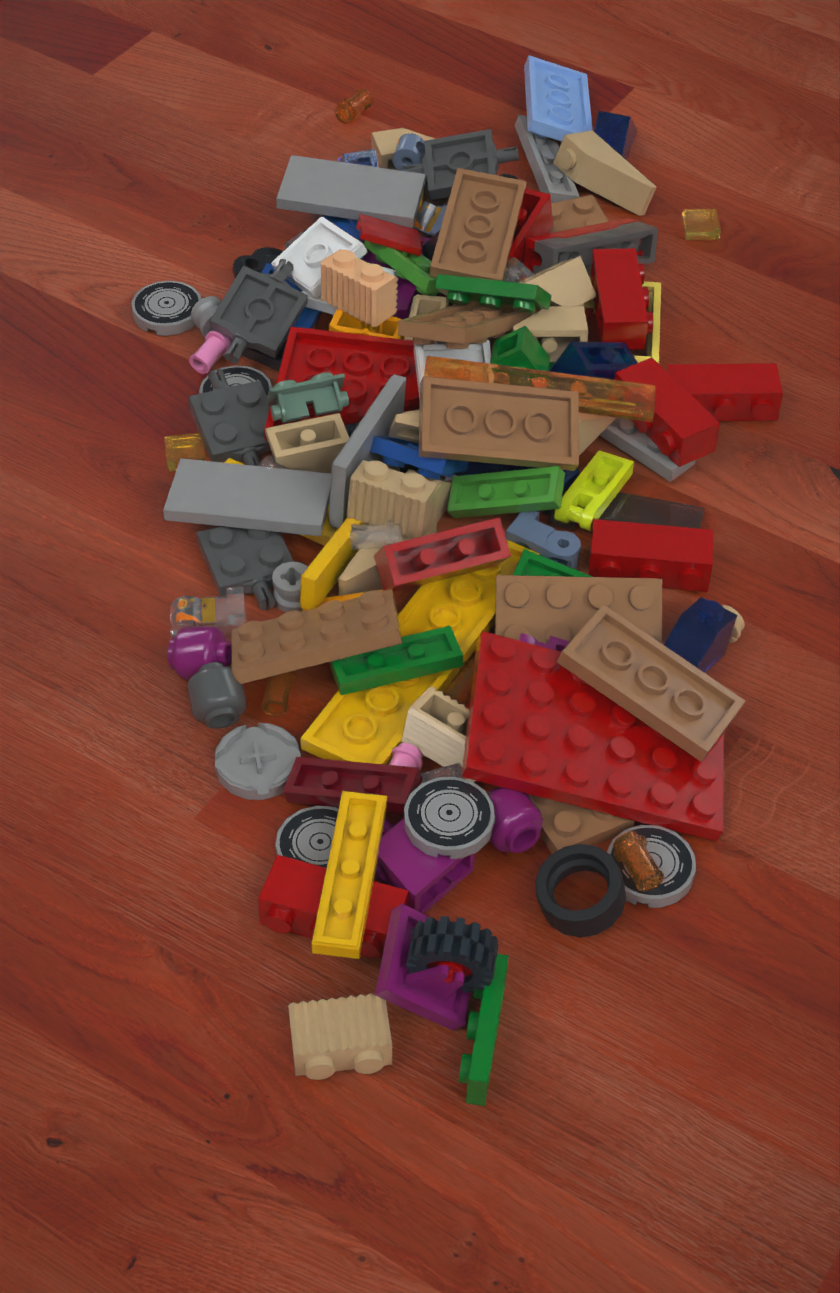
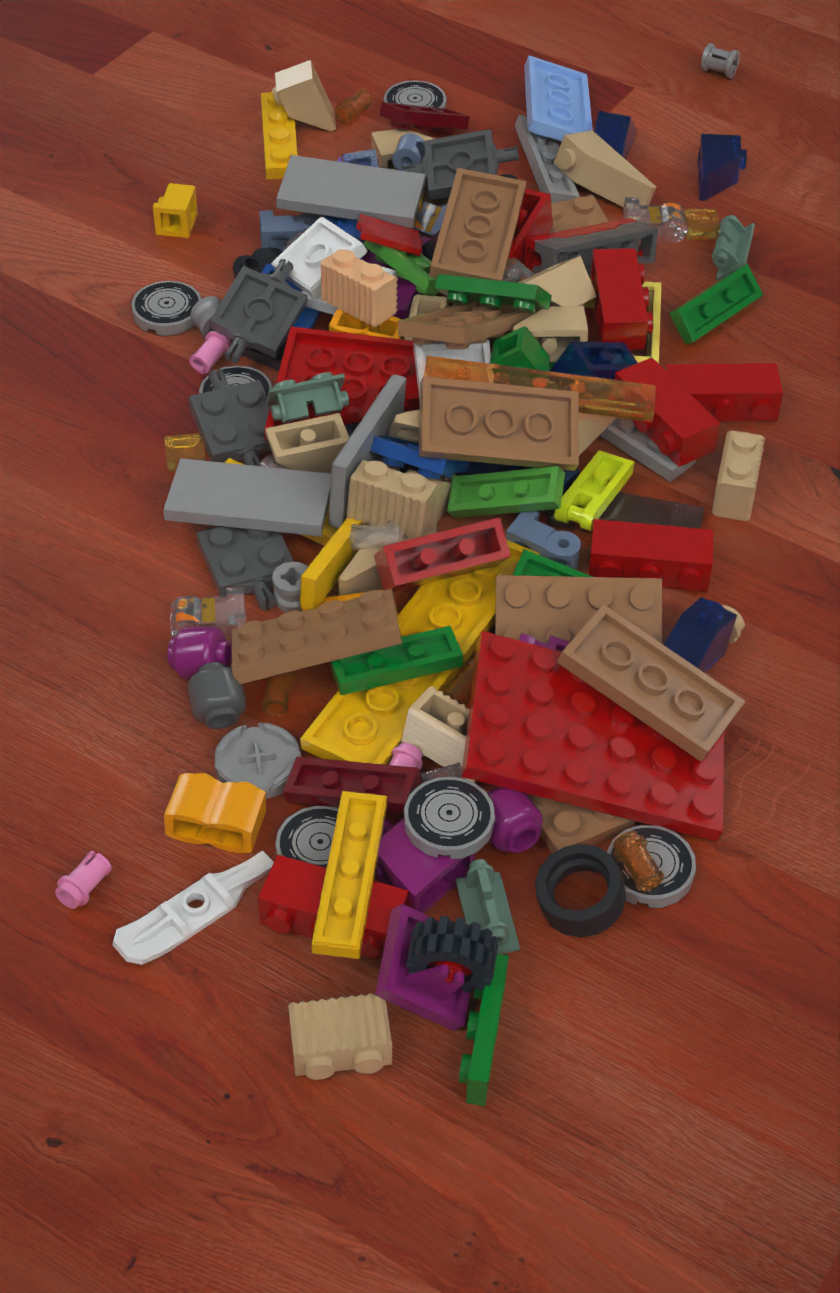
(75, 888): none -> bright pink pin
(176, 211): none -> yellow brick
(177, 922): none -> white piece
(215, 812): none -> light orange brick
(278, 136): none -> yellow plate
(280, 229): none -> sand blue leg
(304, 96): none -> tan slope
(416, 93): none -> tile
(423, 117): none -> dark red plate
(486, 903): none -> sand green hinge
(662, 217): none -> clear leg
(716, 304): none -> green plate
(719, 163): none -> clear blue slope
(720, 60): none -> light grey bush
(732, 245): none -> sand green hinge
(738, 475): none -> tan brick

